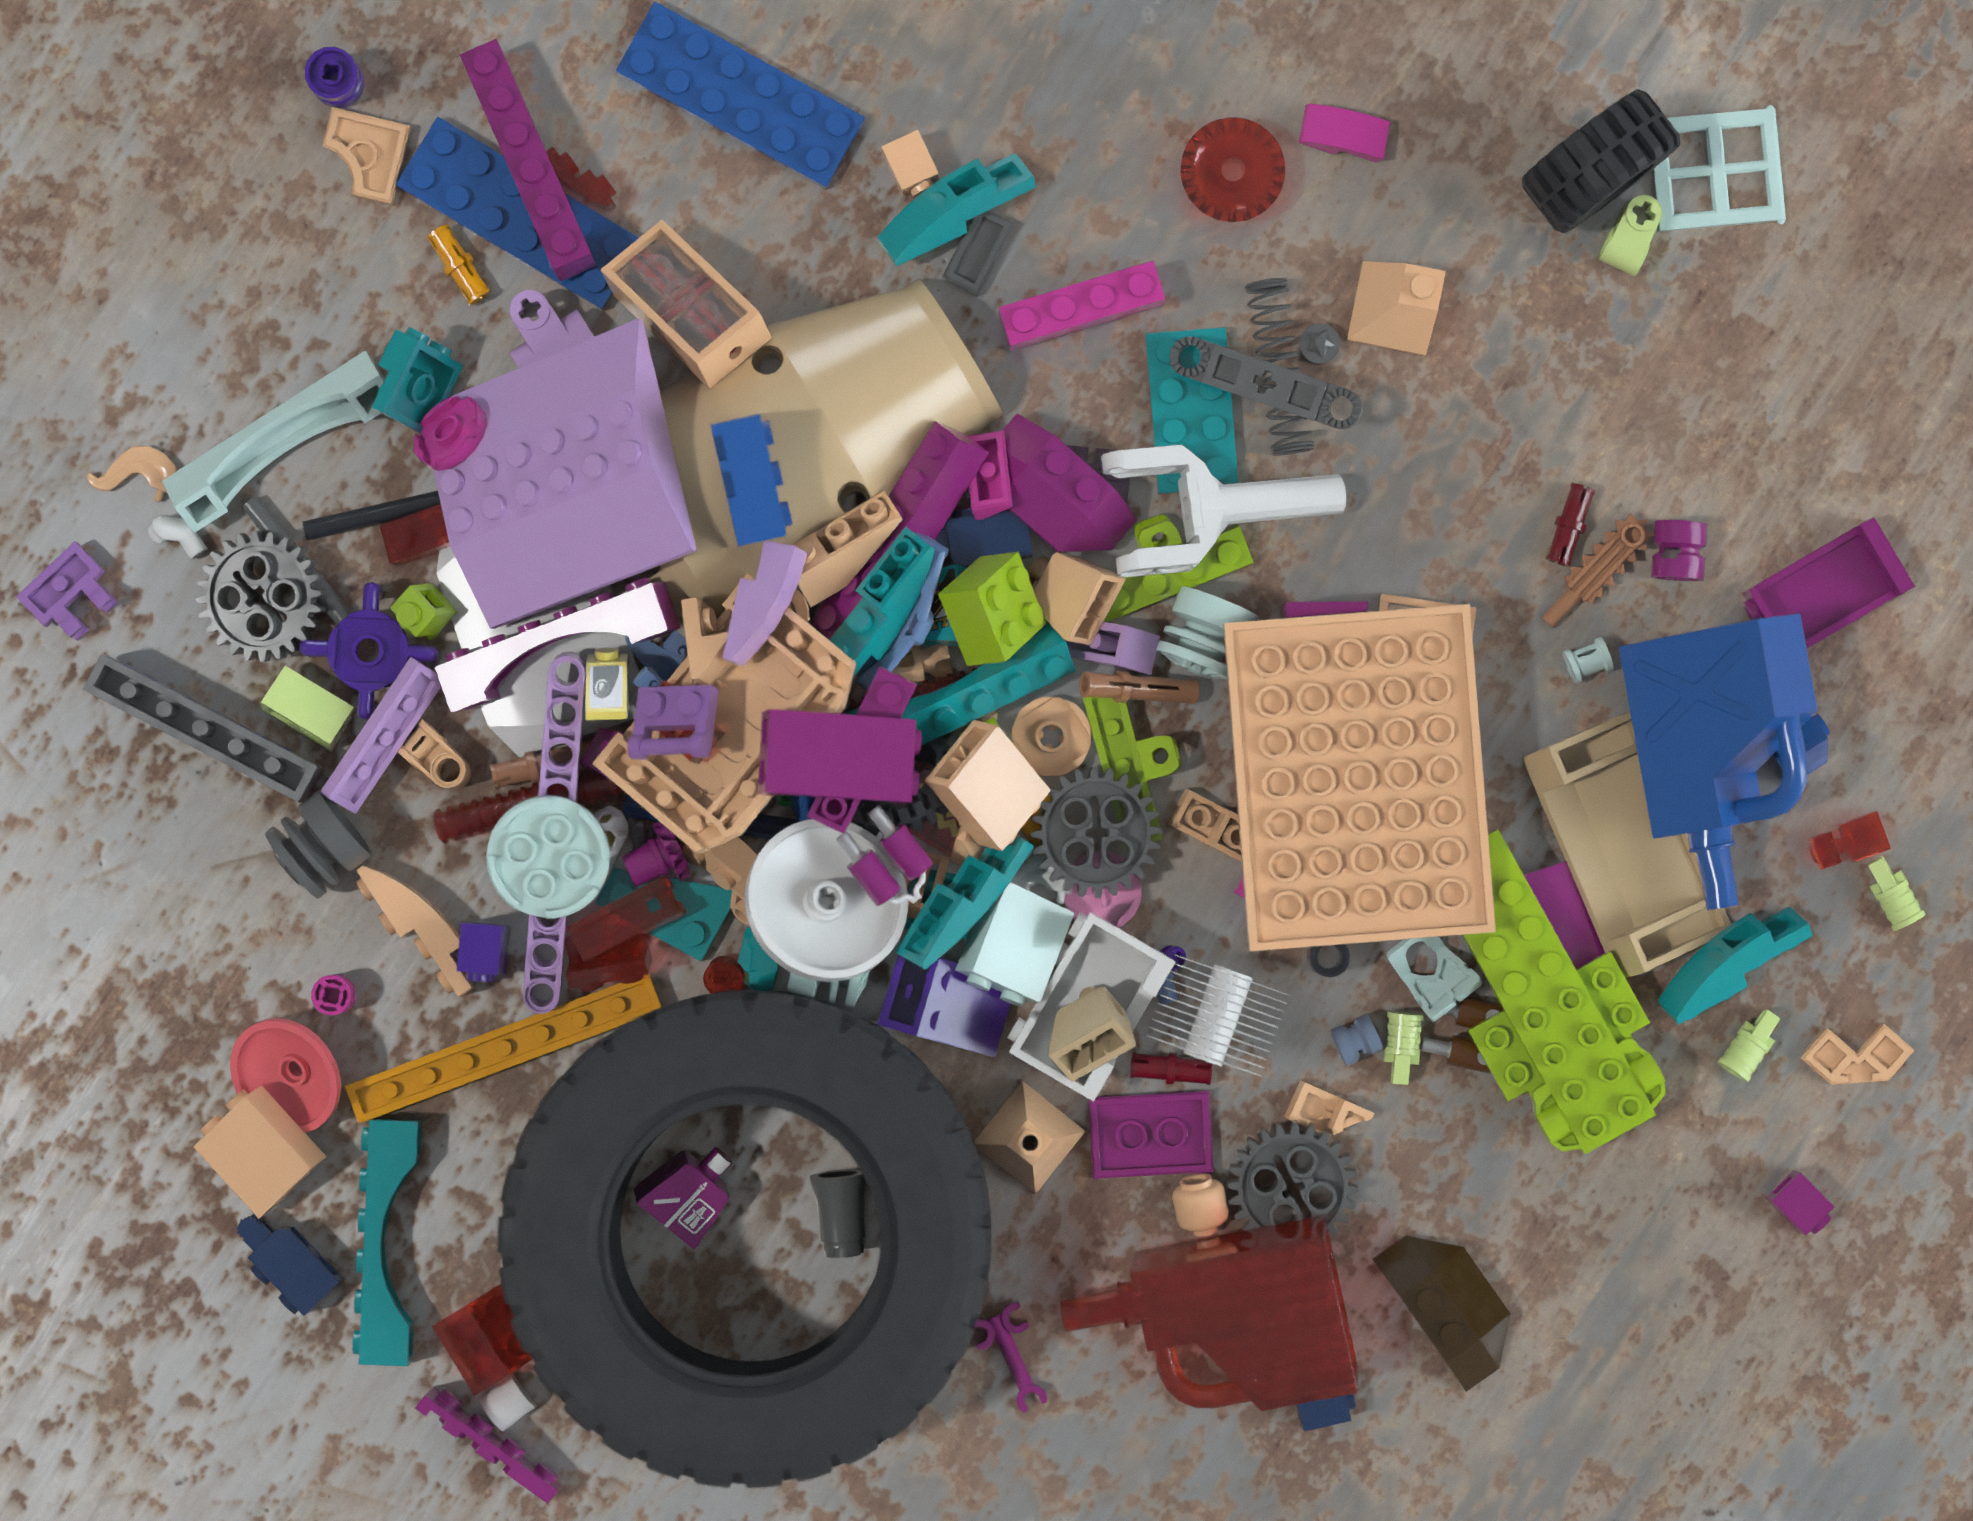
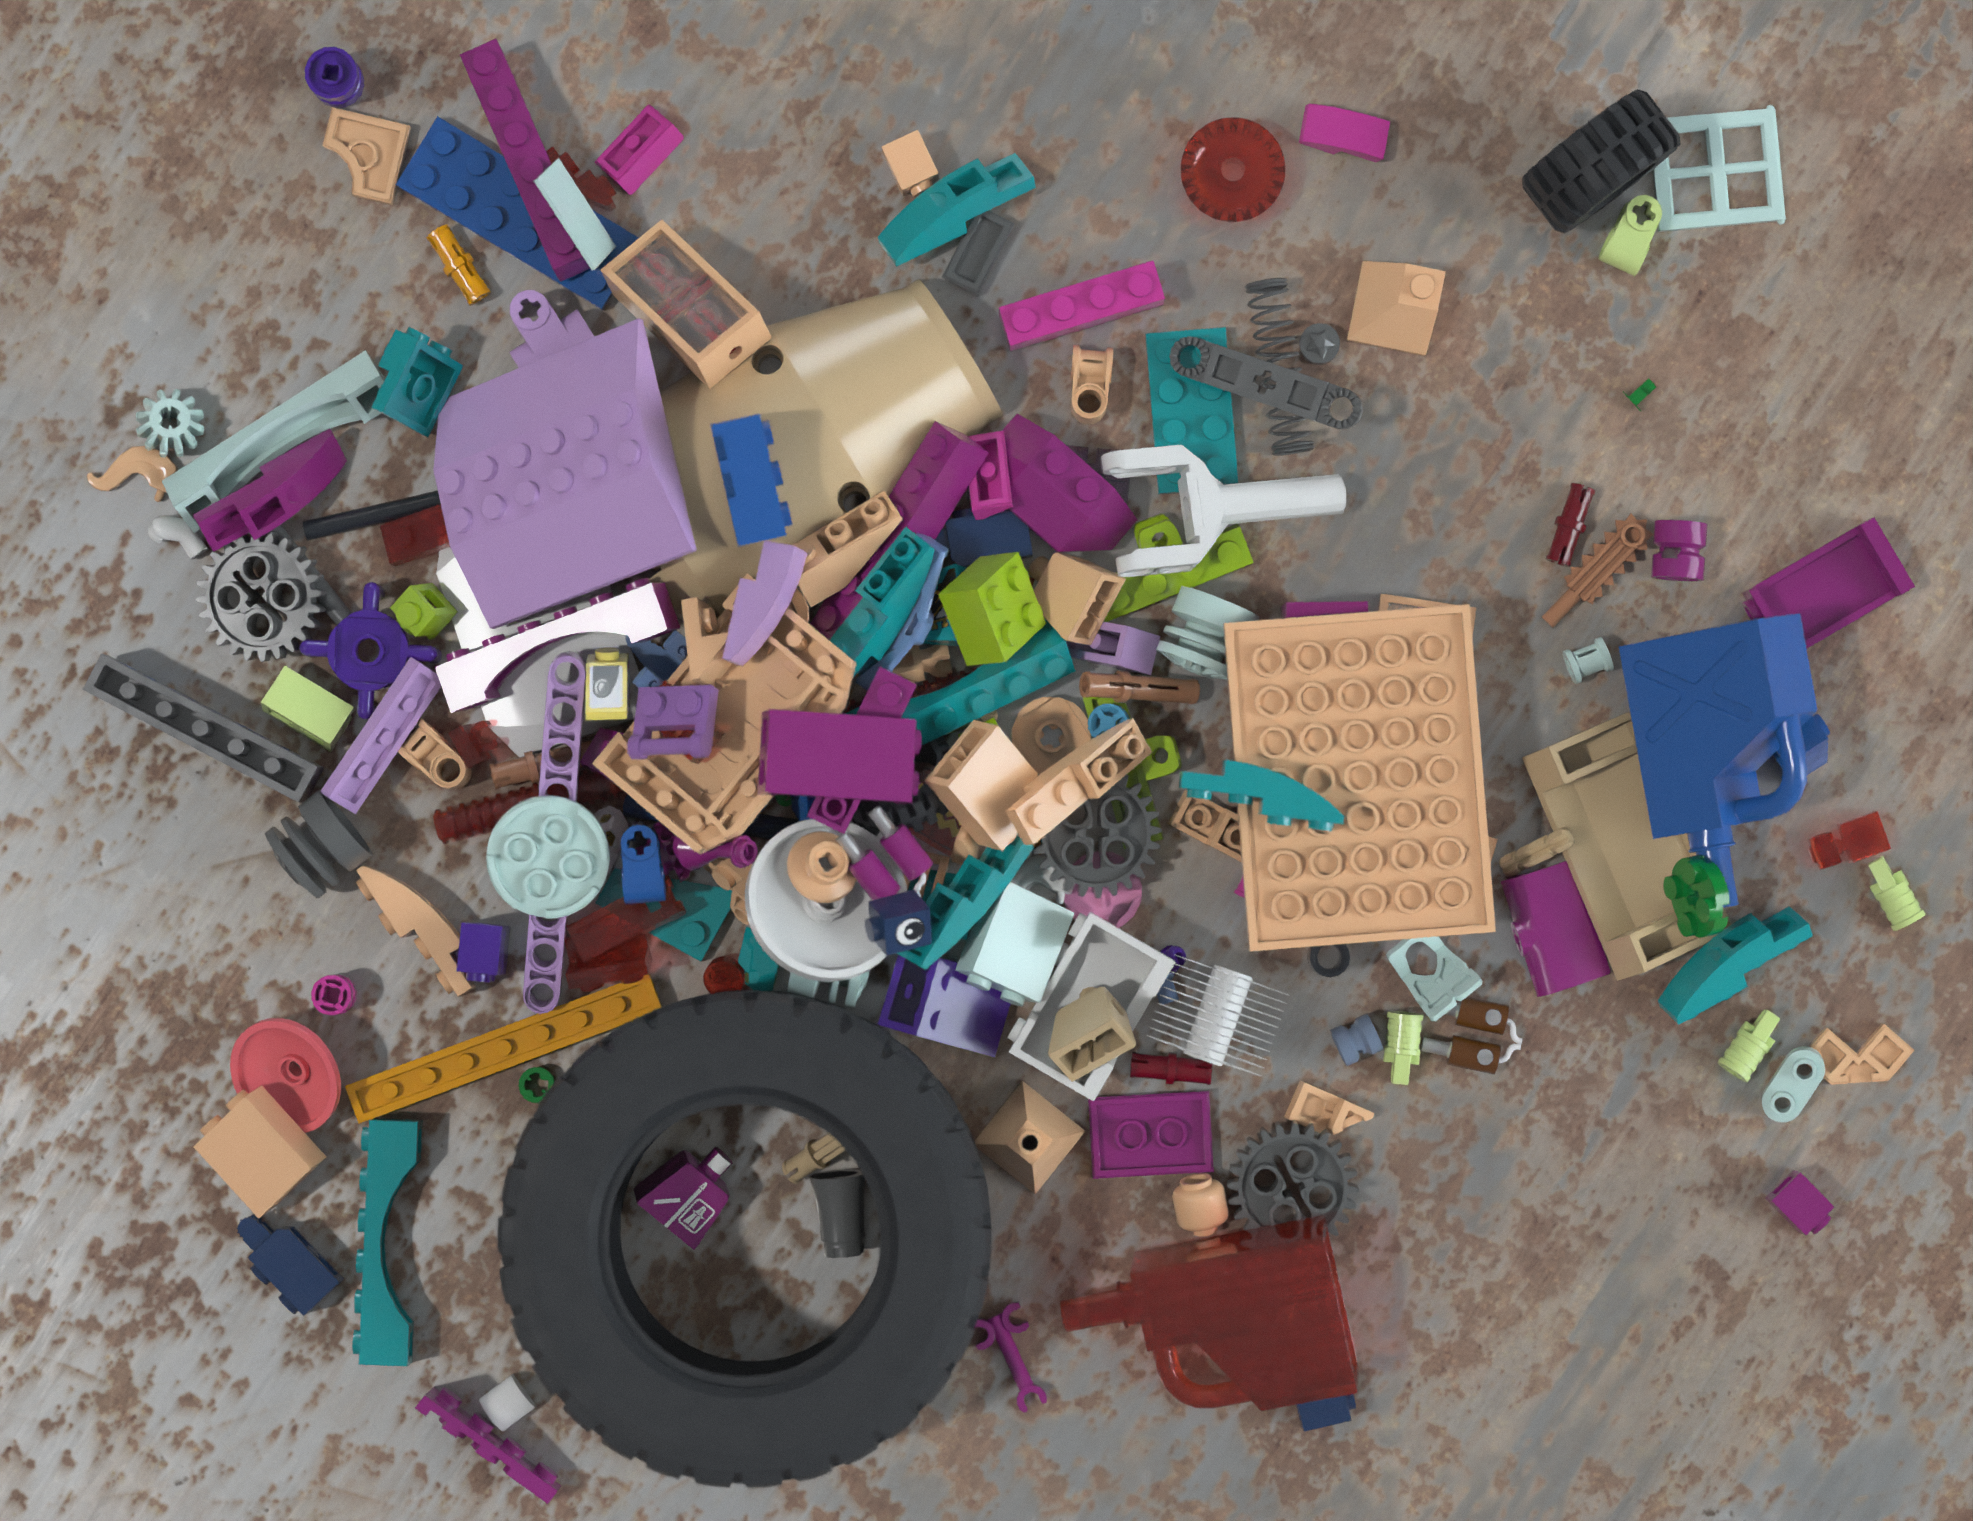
(61, 585): medium lavender plate -> none
(169, 408): none -> light aqua gear
(275, 497): none -> magenta slope
(450, 433): dark pink tile -> none
(470, 744): none -> clear red tile
(482, 1340): clear red slope -> none
(529, 1094): none -> green bush
(575, 214): none -> light aqua window
(639, 149): none -> dark pink slope
(642, 874): none -> blue piece
(740, 95): blue plate -> none
(741, 853): none -> magenta piece
(808, 874): none -> light nougat piece
(814, 1156): none -> tan axle
(899, 922): none -> dark blue brick
(1076, 778): none -> light nougat slope
(1090, 376): none -> light nougat piece
(1100, 722): none -> dark azure wheel
(1278, 794): none -> teal slope
(1449, 1304): dark brown wedge -> none
(1536, 851): none -> tan axle
(1560, 1026): lime piece -> none
(1641, 392): none -> green piece
(1697, 896): none -> green plate
(1792, 1085): none -> light aqua plate

